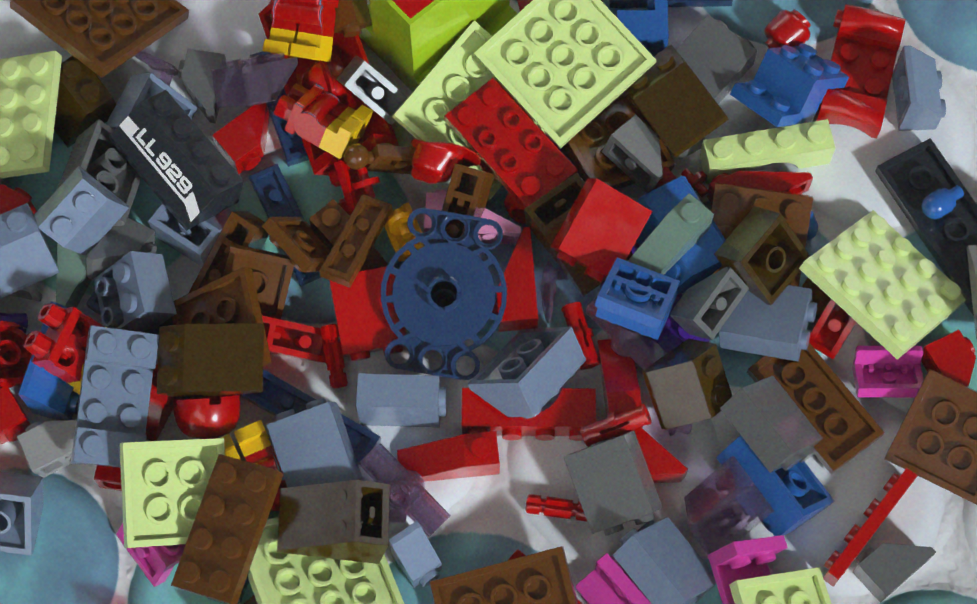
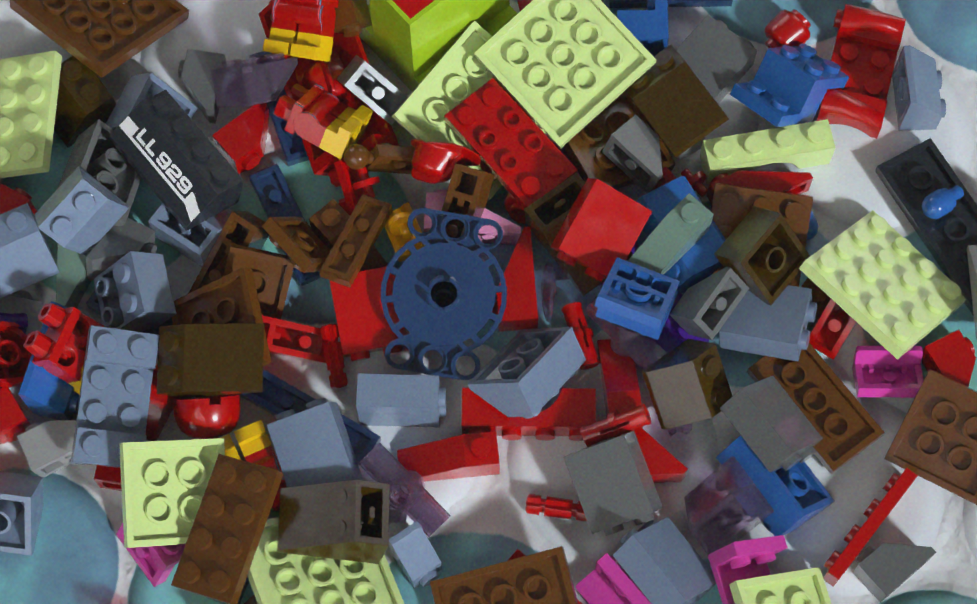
(166, 69): clear purple bar -> none

